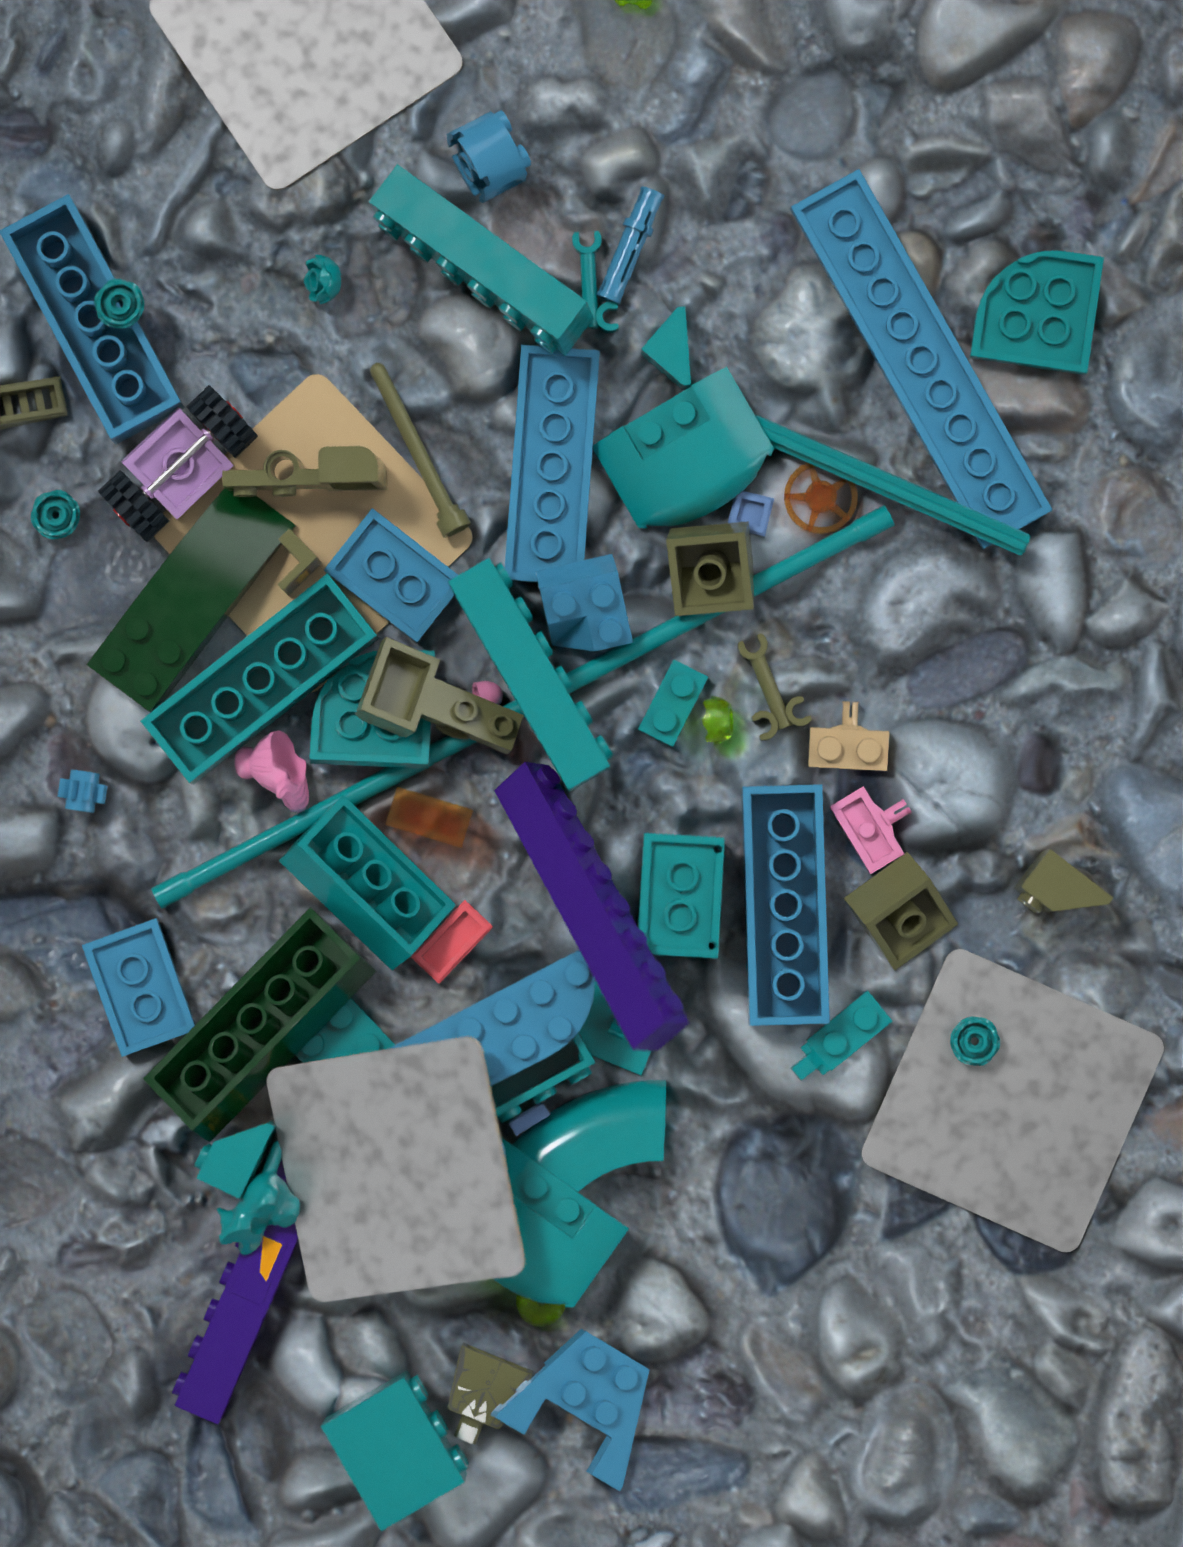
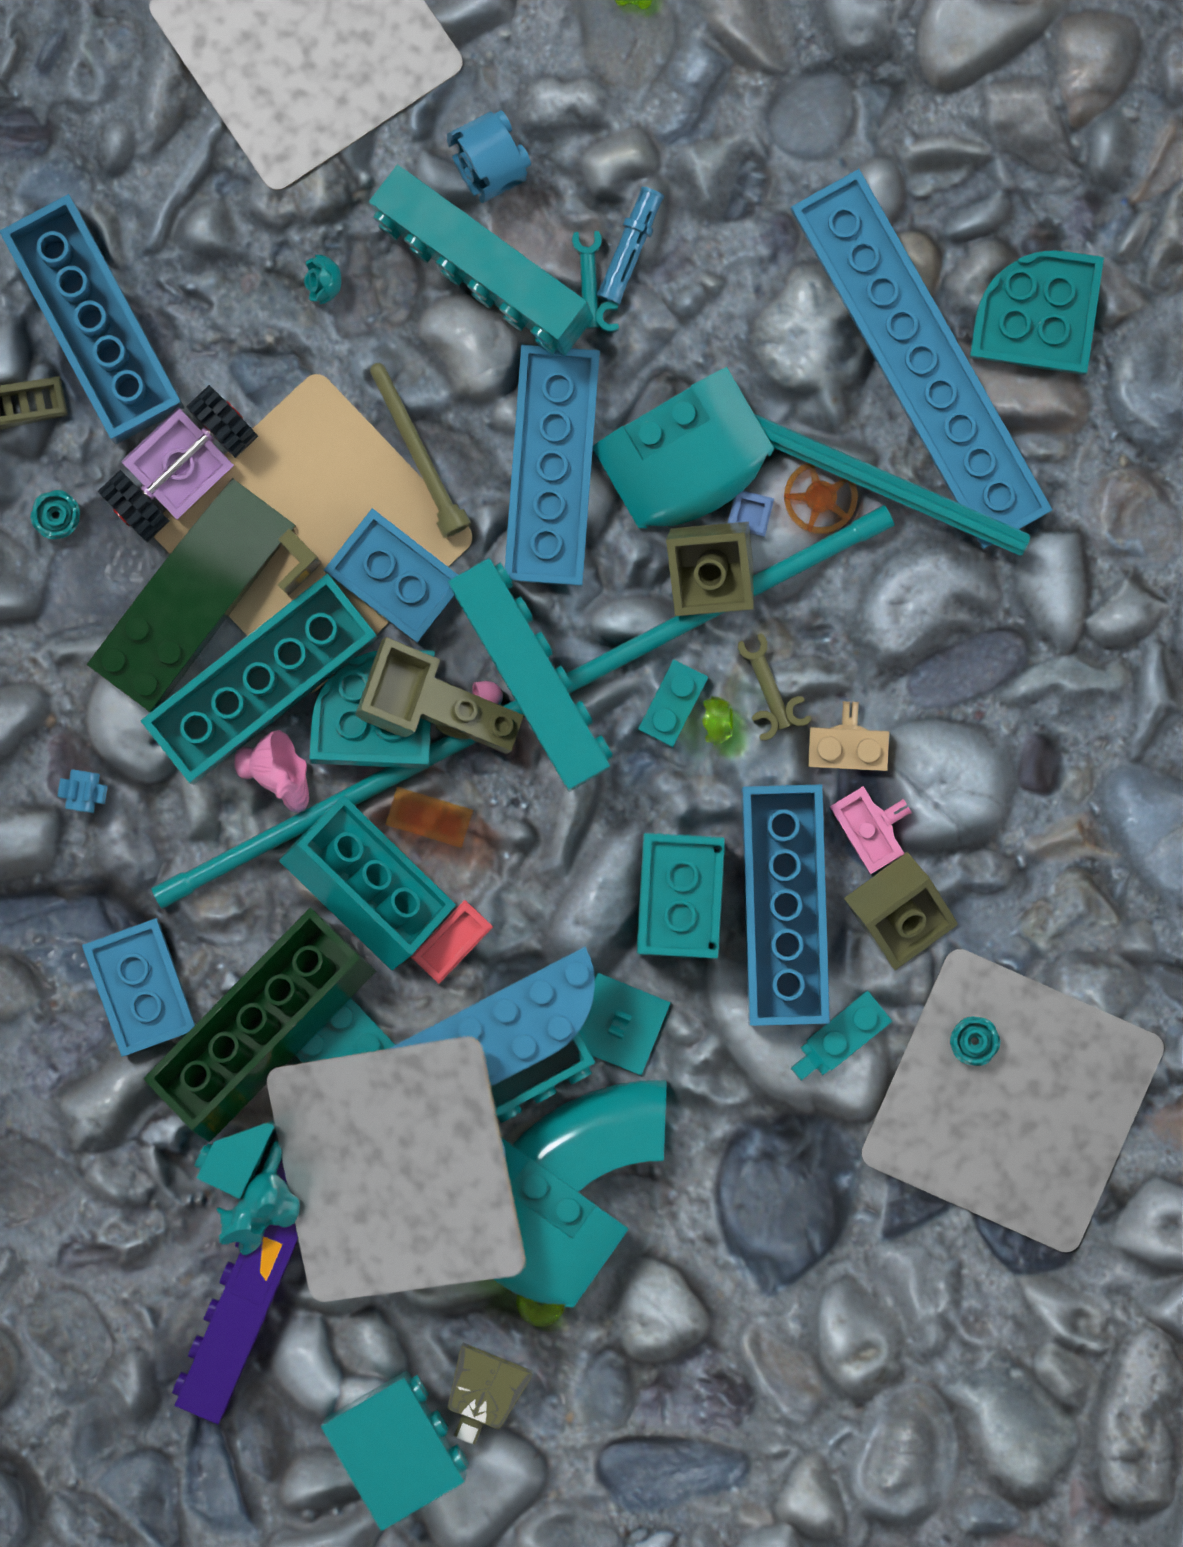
(115, 291): teal plate -> none
(338, 470): olive plate -> none
(529, 1118): medium blue tile -> none
(585, 604): dark azure slope -> none
(592, 907): dark purple brick -> none
(595, 1387): dark azure wing -> none
(670, 350): teal slope -> none
(1057, 885): olive slope -> none

